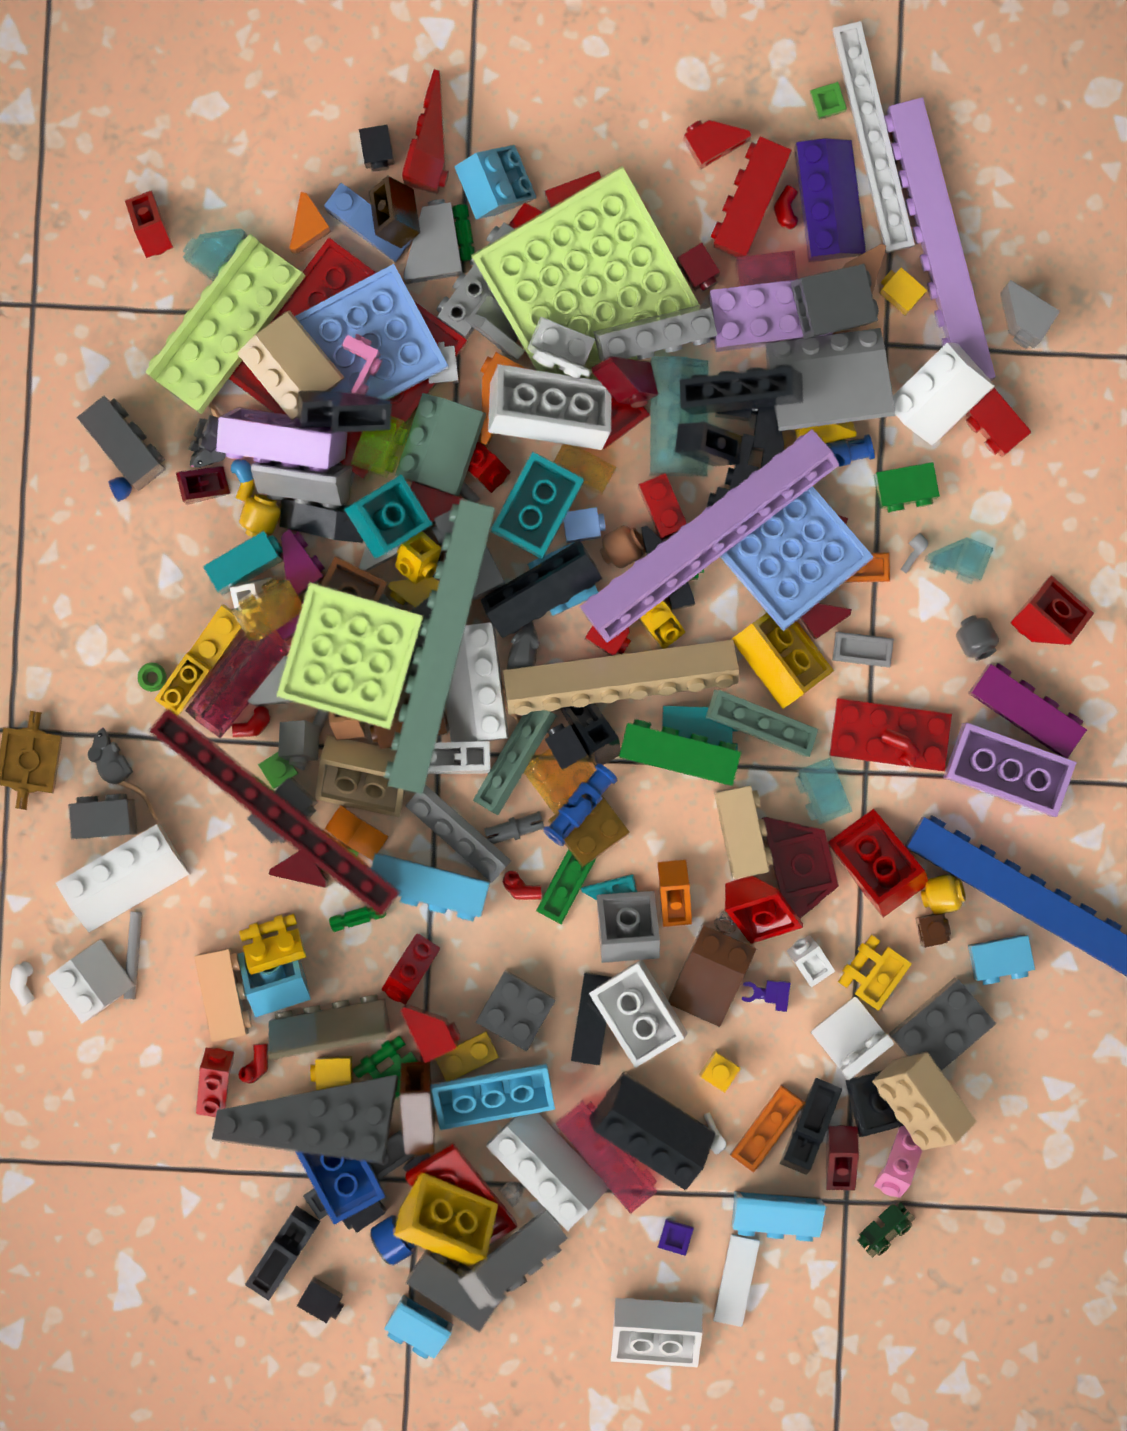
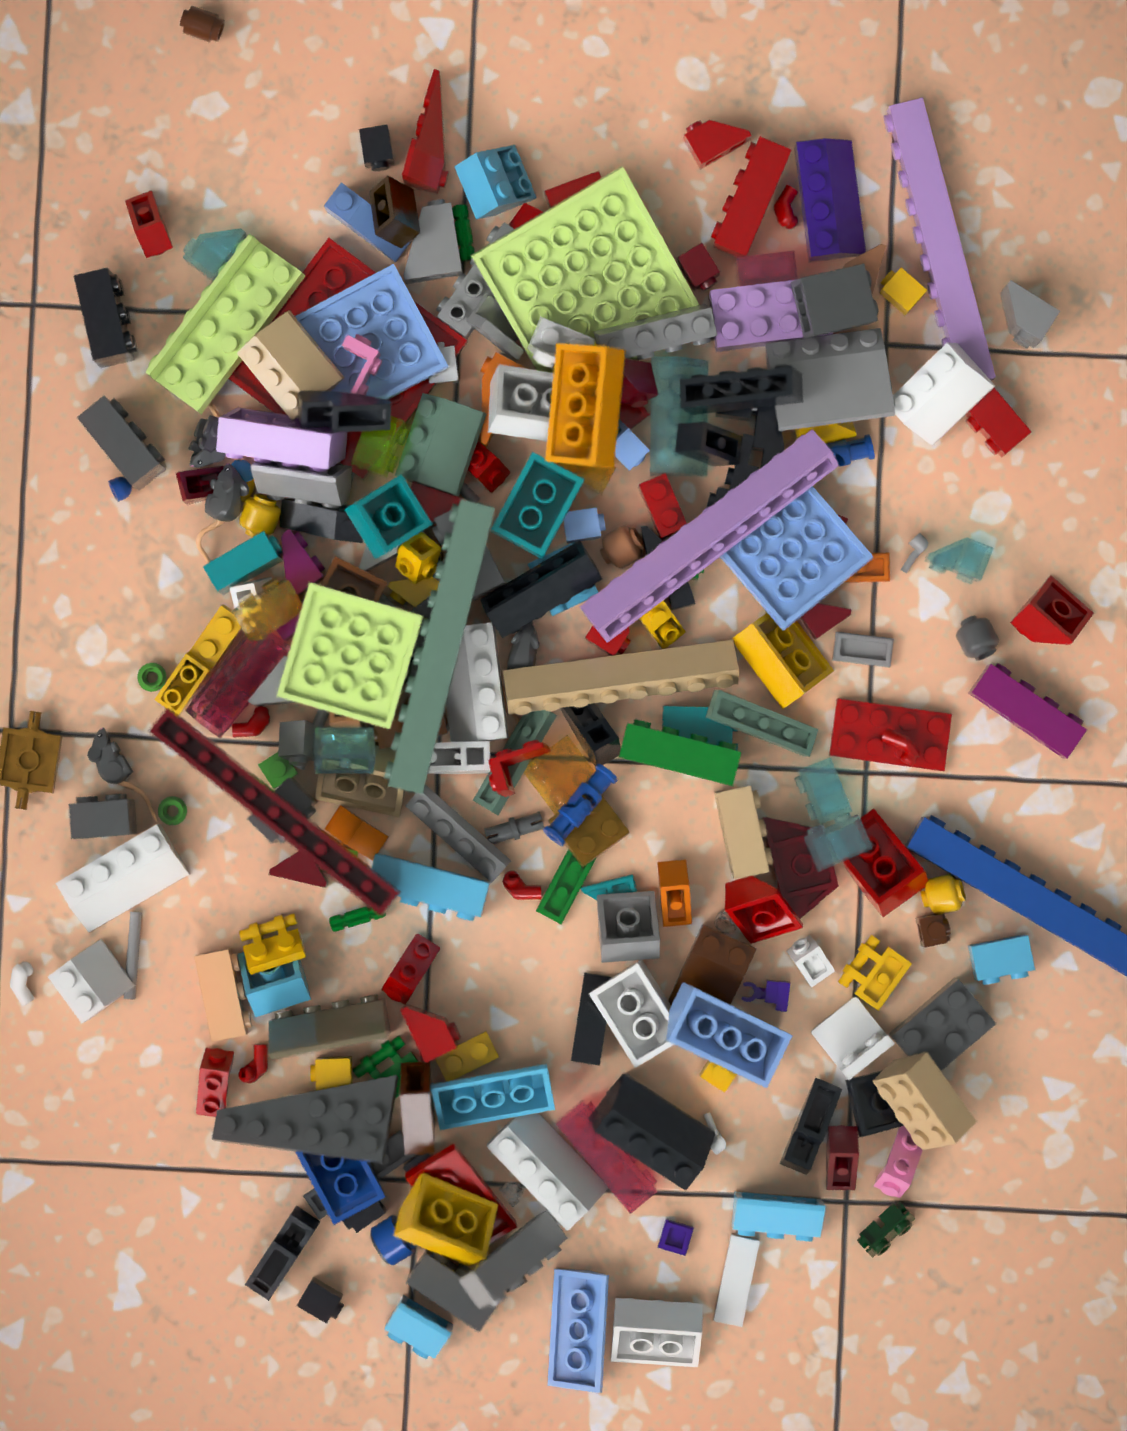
(105, 317): none -> black brick
(163, 810): none -> bright green plate
(202, 24): none -> reddish brown brick
(224, 502): none -> dark grey animal
(308, 225): orange slope -> none
(343, 750): none -> clear light blue brick
(500, 778): none -> red bracket
(516, 1010): dark grey brick -> none
(565, 745): black brick -> none
(578, 1330): none -> light blue slope
(585, 405): none -> light orange slope
(629, 448): none -> light blue brick
(726, 1035): none -> light blue slope
(767, 1128): orange tile -> none
(828, 100): bright green plate -> none
(837, 842): none -> clear light blue brick
(873, 137): white plate -> none
(906, 486): green brick -> none
(1009, 769): lavender brick -> none

